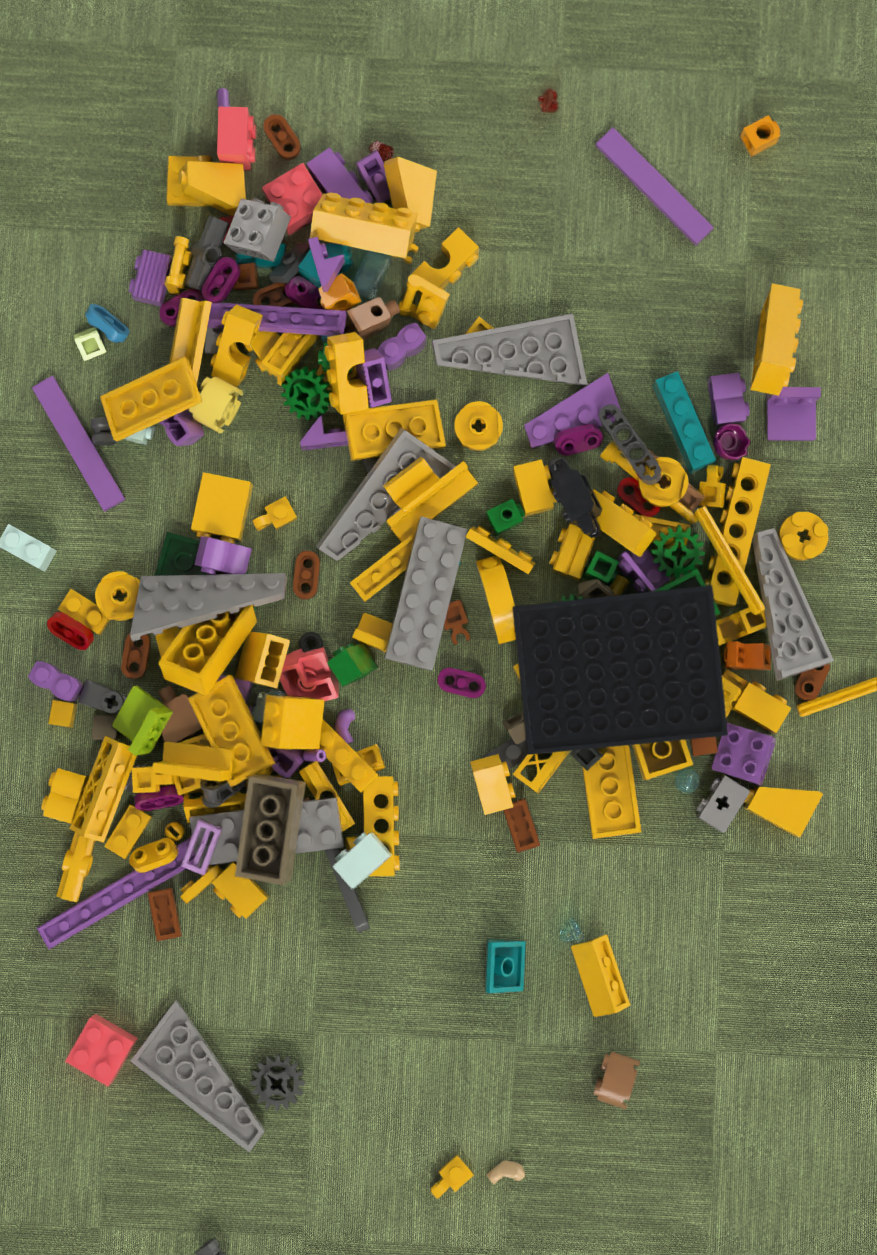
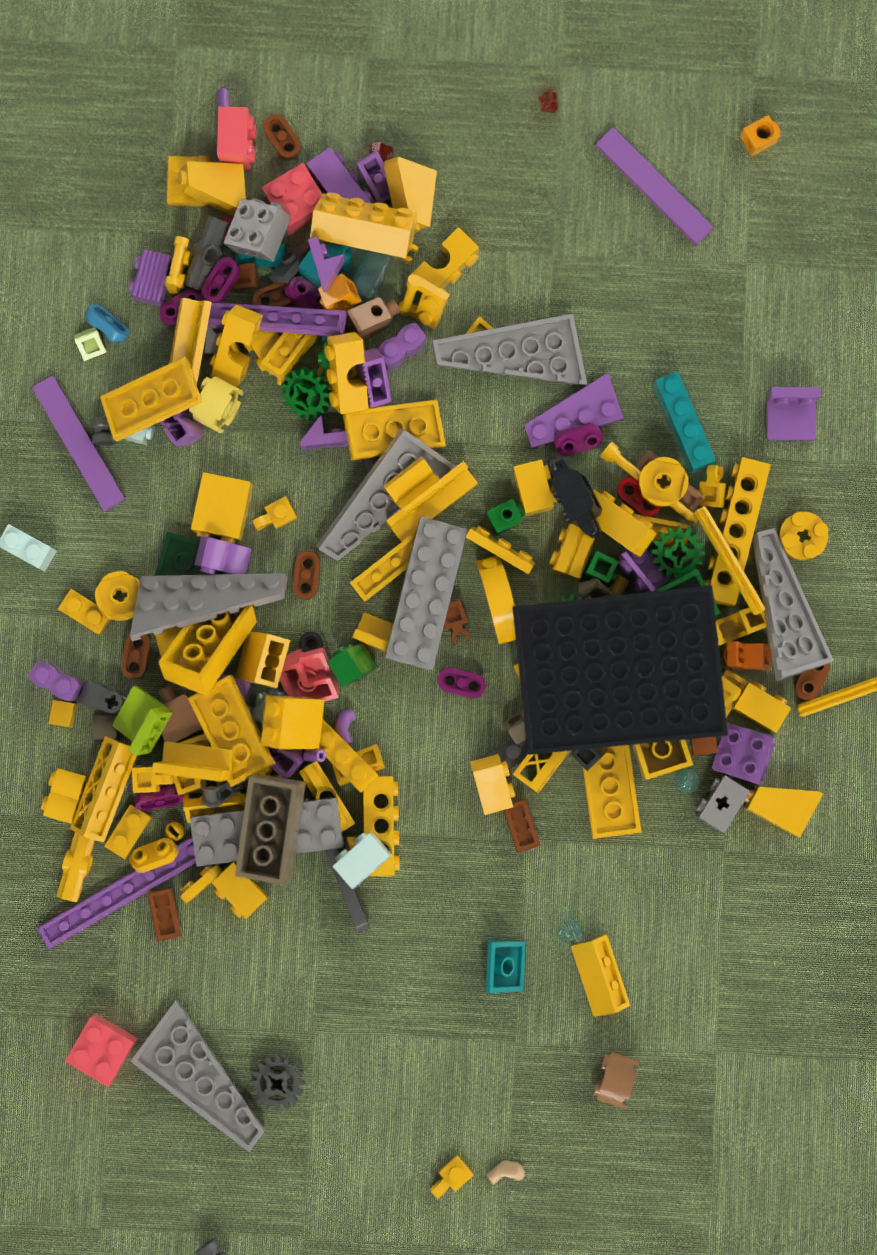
(70, 631): red plate -> none
(209, 827): lavender tile -> none
(478, 440): yellow plate -> none
(631, 443): dark grey beam -> none
(727, 399): medium lavender brick -> none
(731, 441): magenta hair -> none
(776, 339): yellow brick -> none

